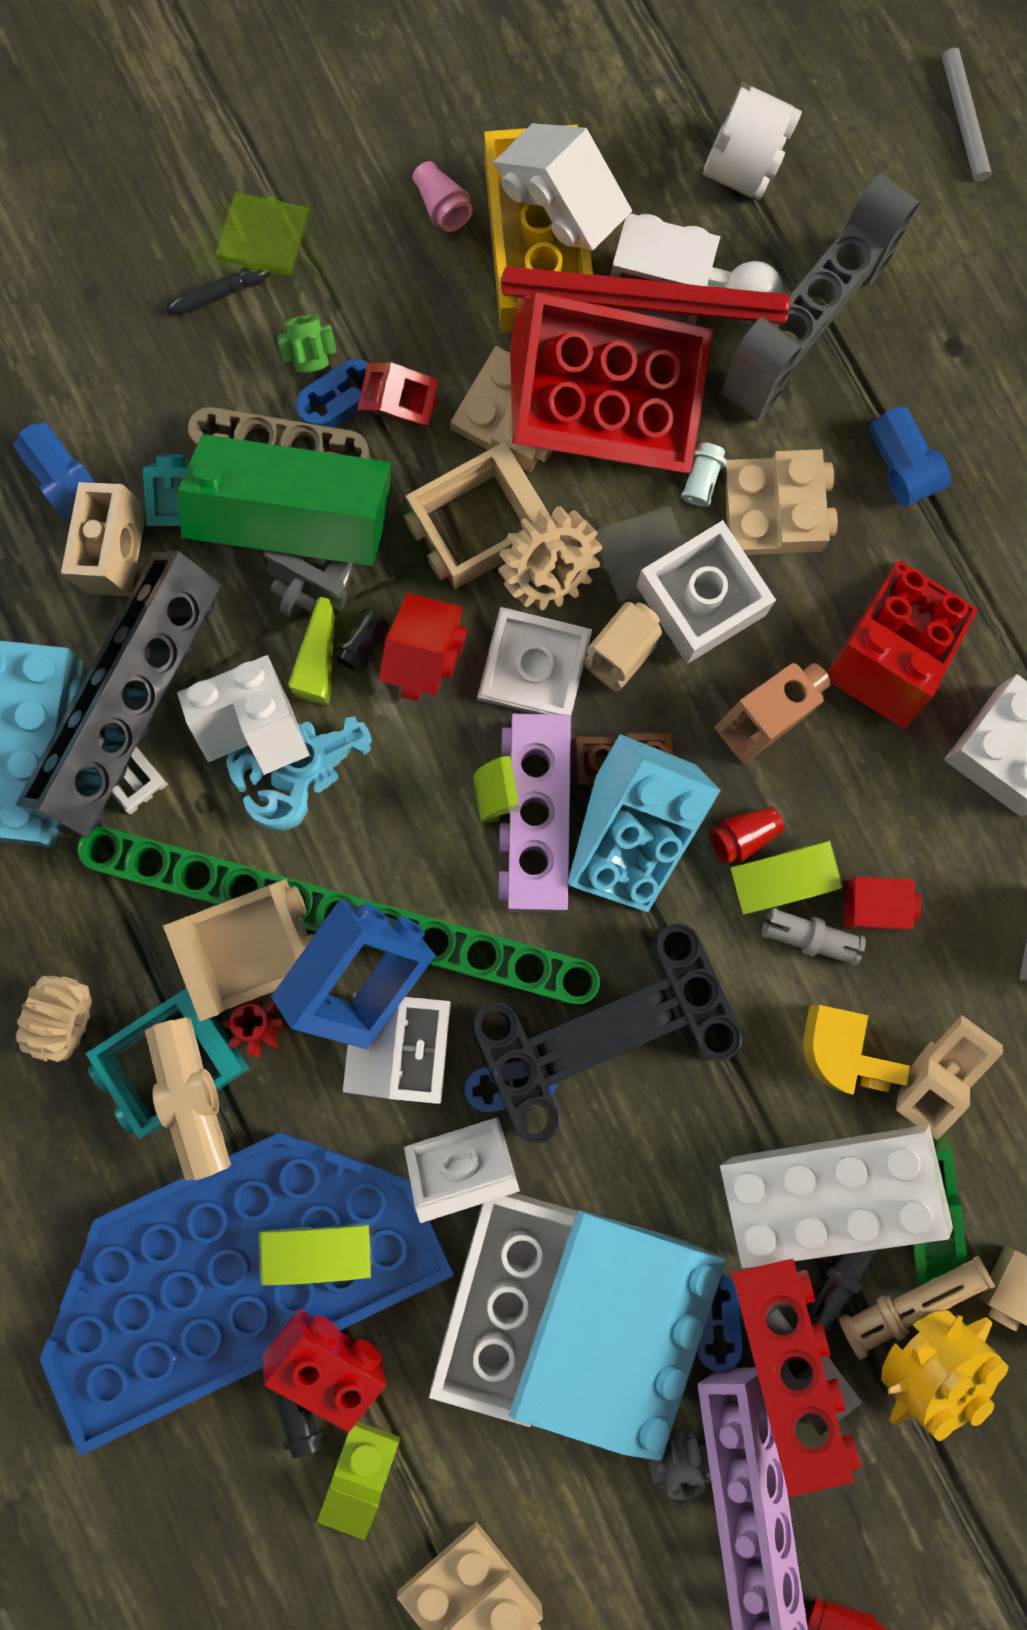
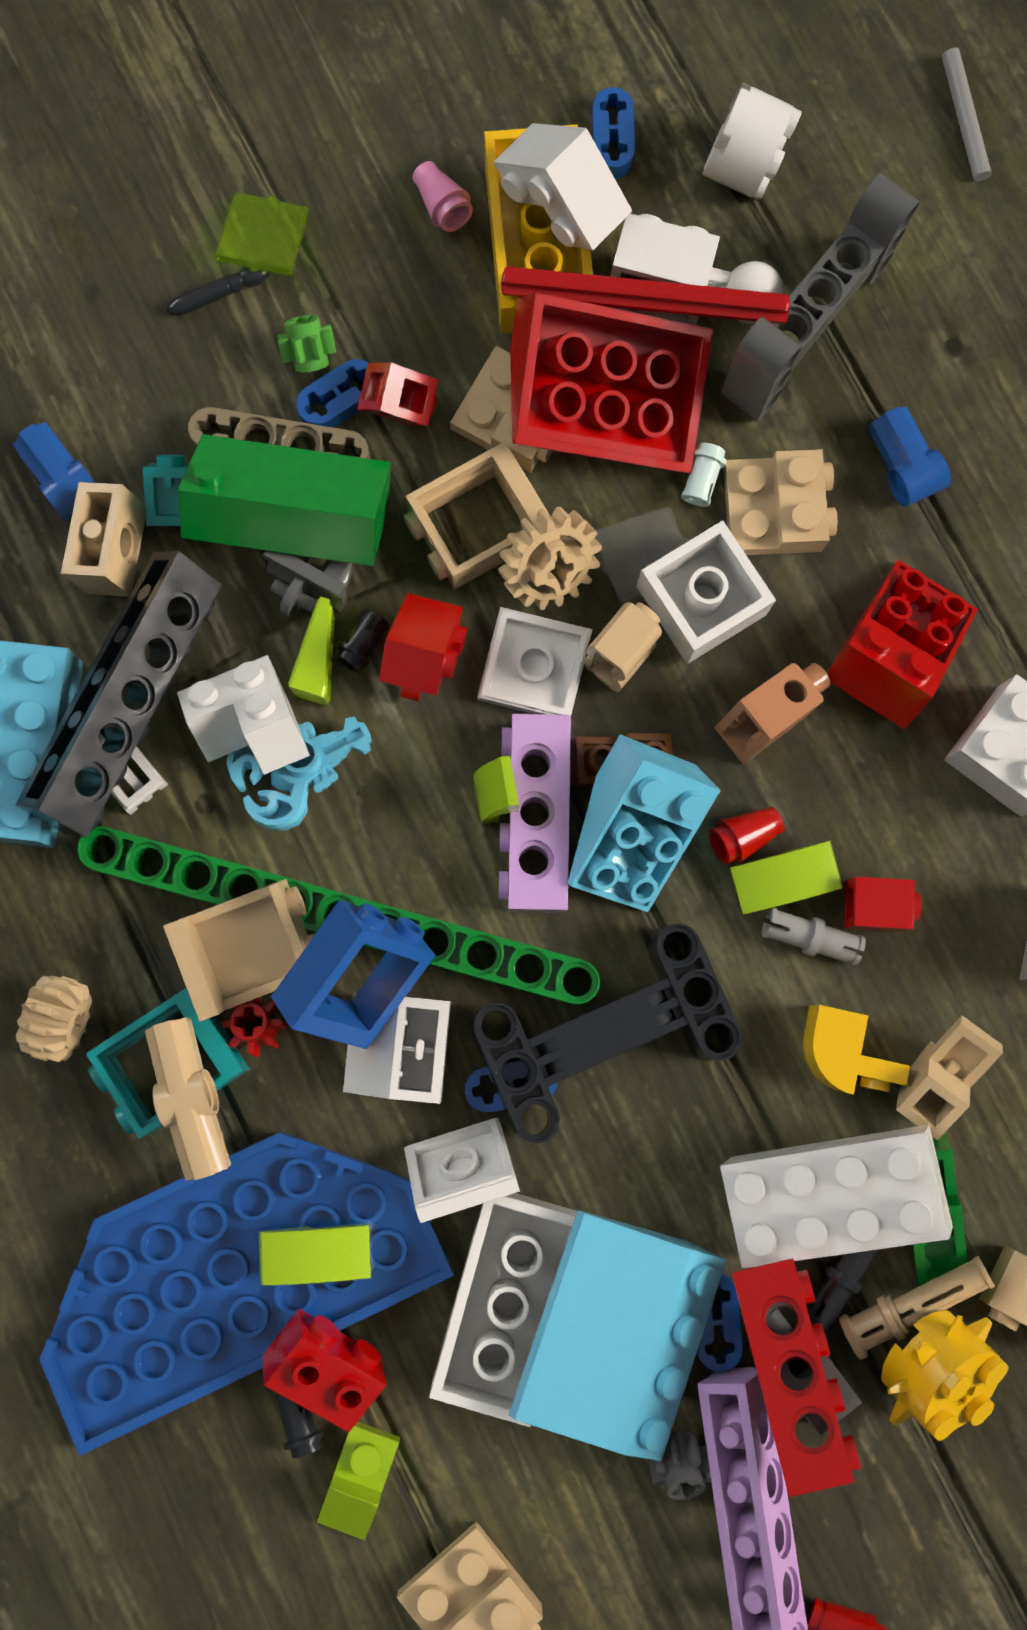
(621, 133): none -> blue beam

